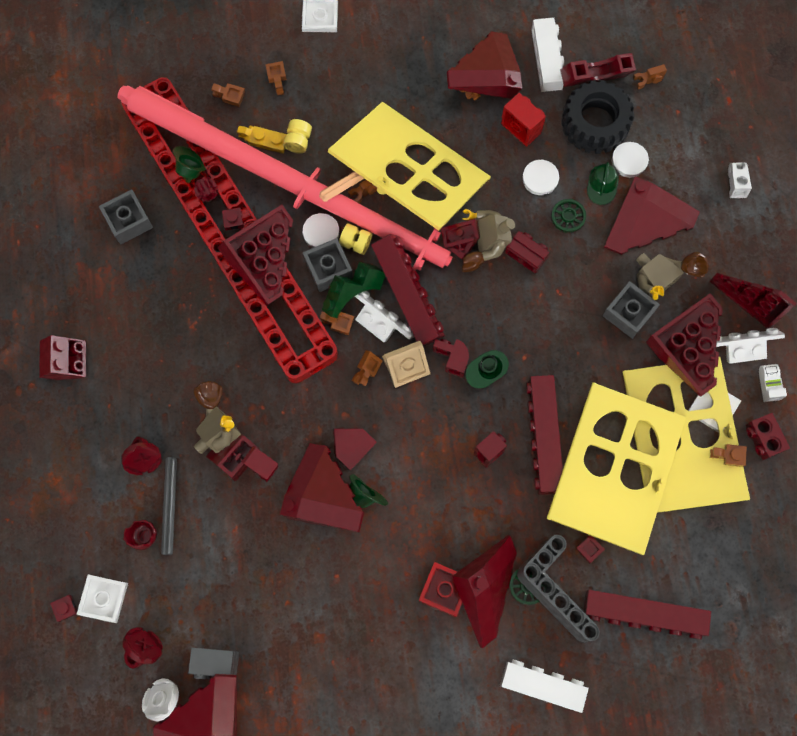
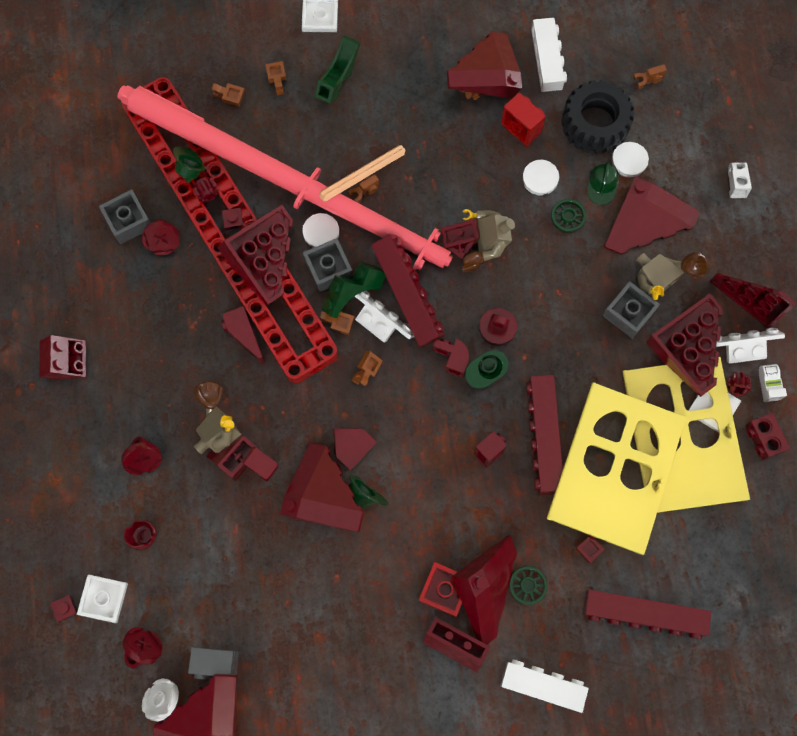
(160, 237): none -> dark red tile
(169, 506): dark grey axle -> none
(240, 329): none -> dark red slope
(262, 138): yellow hinge -> none
(297, 136): light yellow wheel -> none
(339, 70): none -> dark green arch
(349, 237): light yellow wheel -> none
(382, 140): light yellow door -> none
(407, 364): tan bracket -> none
(456, 644): none -> dark red brick
(498, 326): none -> dark red tile
(527, 251): dark red brick -> none
(554, 591): dark grey beam -> none
(583, 72): dark red arch -> none
(732, 454): dark orange plate -> none
(739, 384): none -> dark red gear

